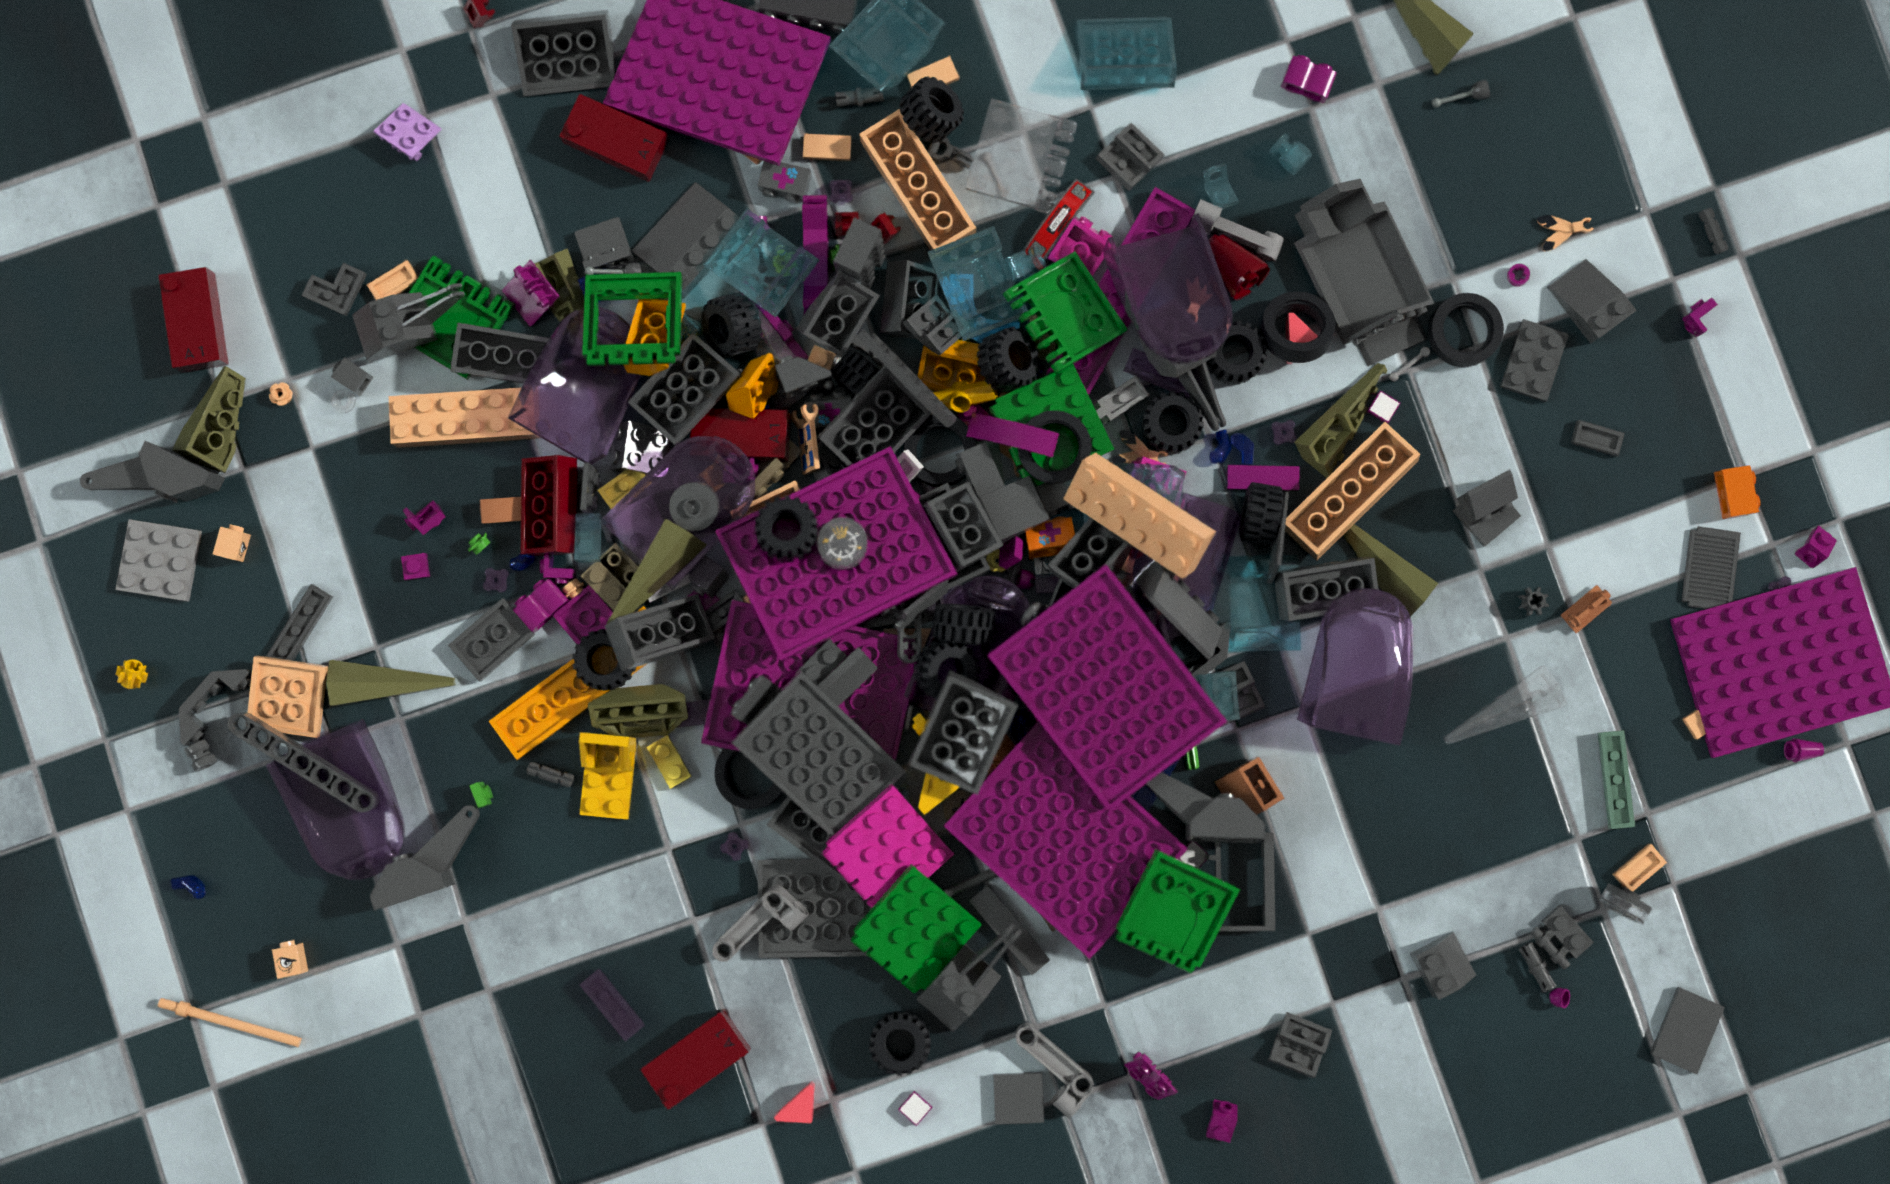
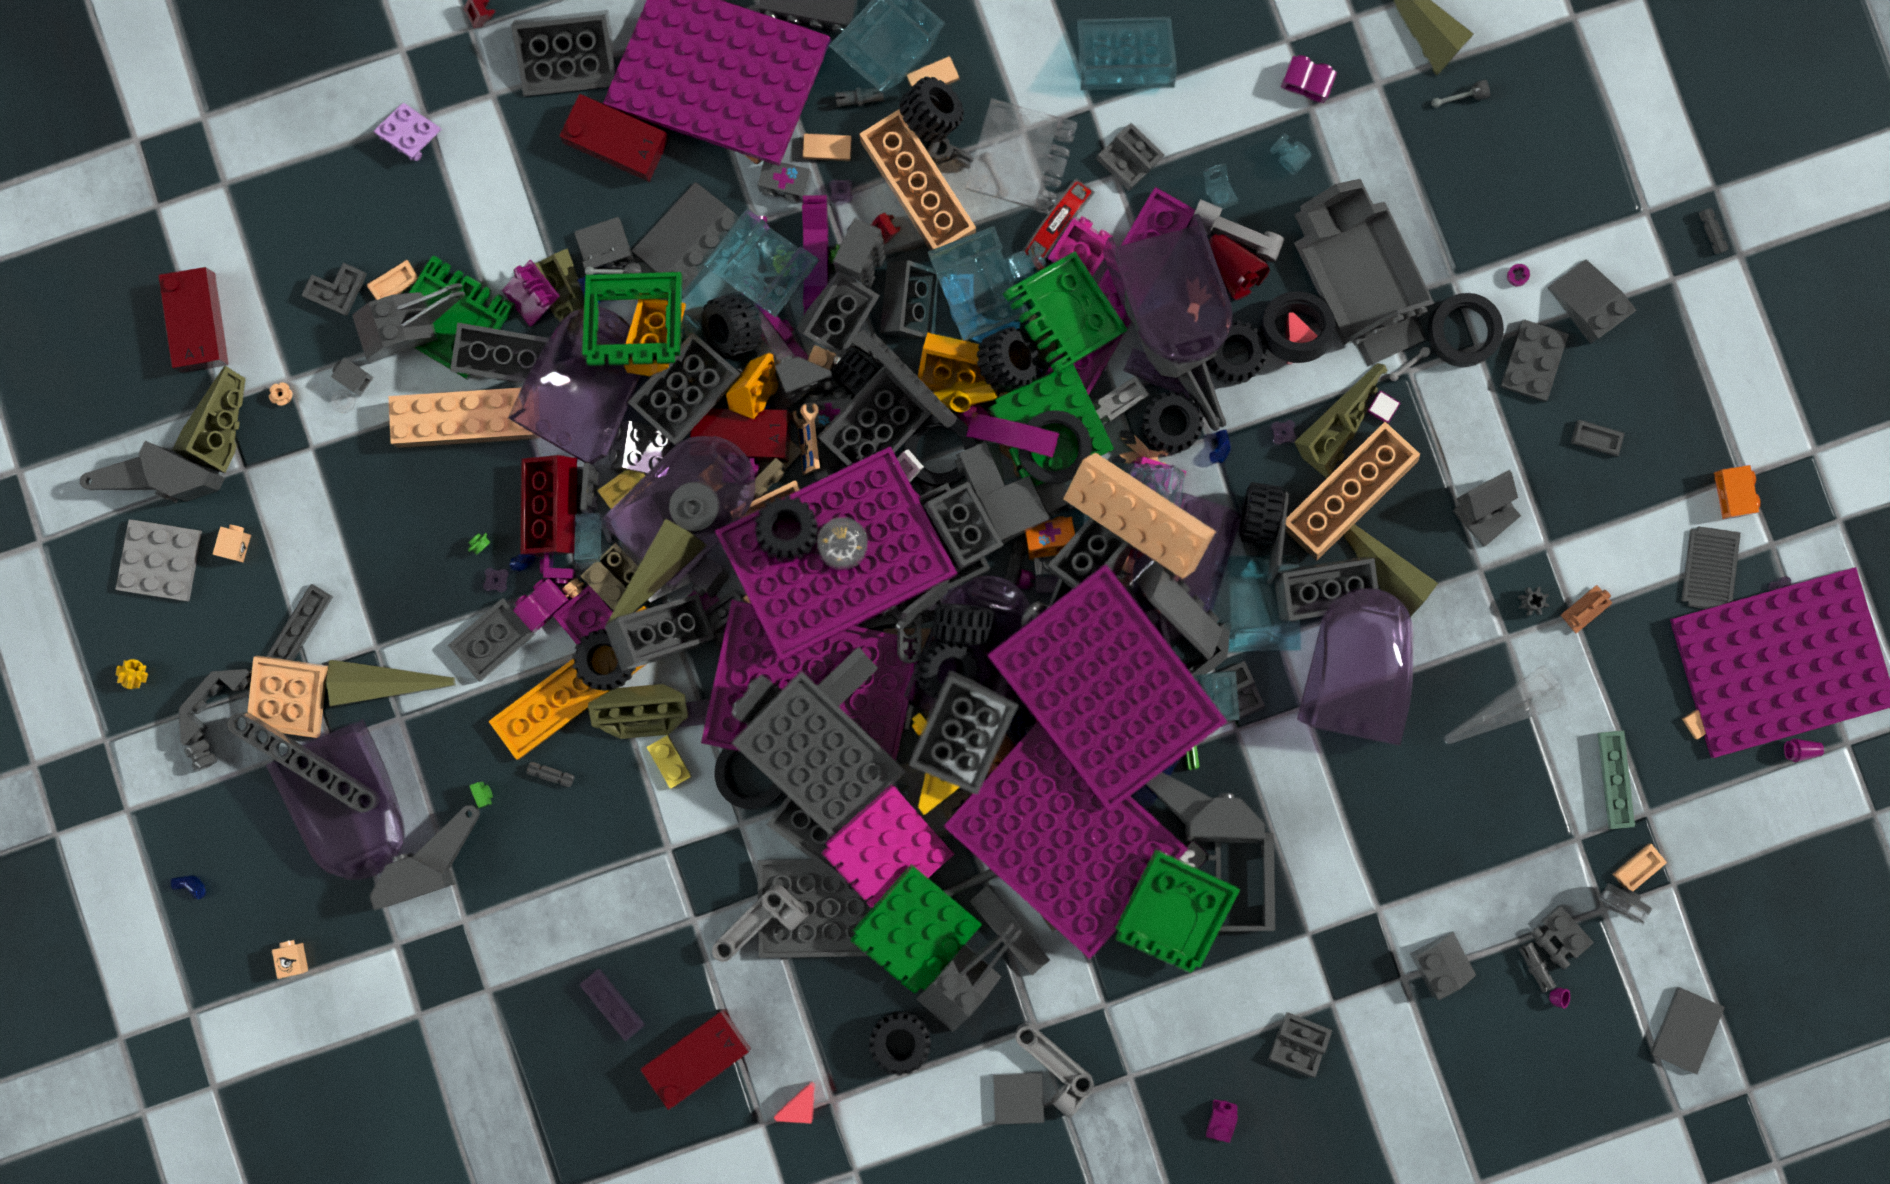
(185, 1009): light nougat bar -> none
(415, 566): magenta plate -> none
(425, 519): magenta bracket -> none
(500, 510): nougat slope -> none
(607, 774): yellow bracket -> none
(734, 839): clear purple plate -> none
(822, 662): dark grey hinge -> none
(843, 222): dark red tile -> none
(915, 1108): white tile -> none
(933, 326): dark grey slope -> none
(992, 563): light yellow plate -> none
(1011, 552): magenta plate -> none
(1156, 1084): magenta hinge -> none
(1241, 476): magenta tile -> none
(1245, 446): clear blue arm -> none
(1252, 785): nougat slope -> none
(1563, 228): light nougat piece -> none
(1692, 320): magenta bracket -> none
(1816, 548): magenta bracket -> none

